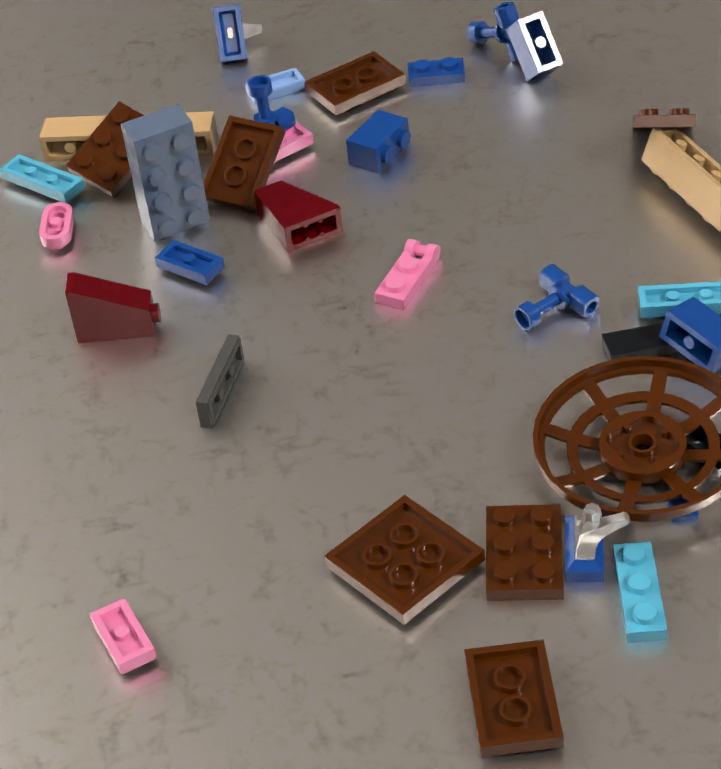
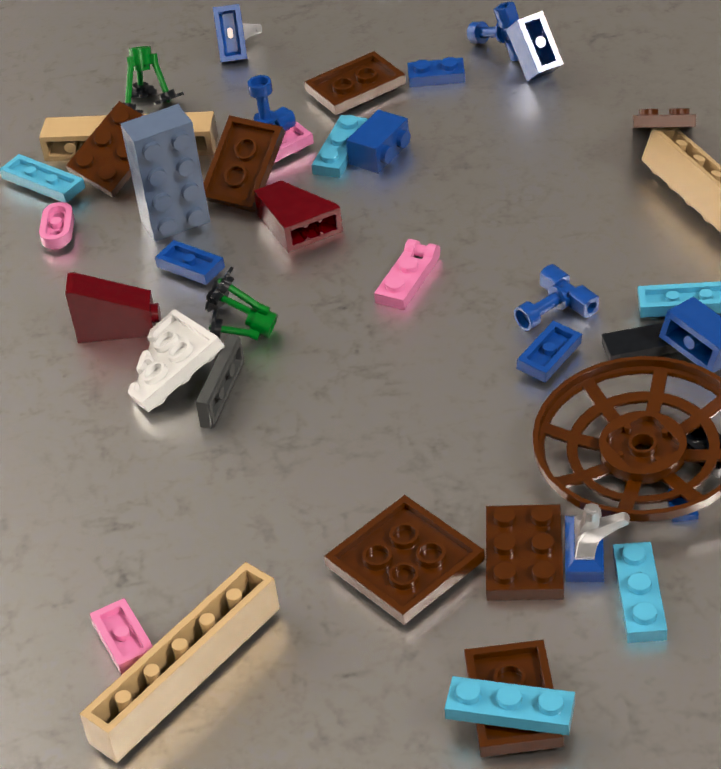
(139, 61): none -> green plant
(174, 355): none -> white plate
(179, 662): none -> tan brick
(259, 317): none -> green plant
(284, 84): light blue tile -> none
(333, 155): none -> medium azure plate
(510, 705): none -> medium azure plate
(549, 351): none -> blue plate

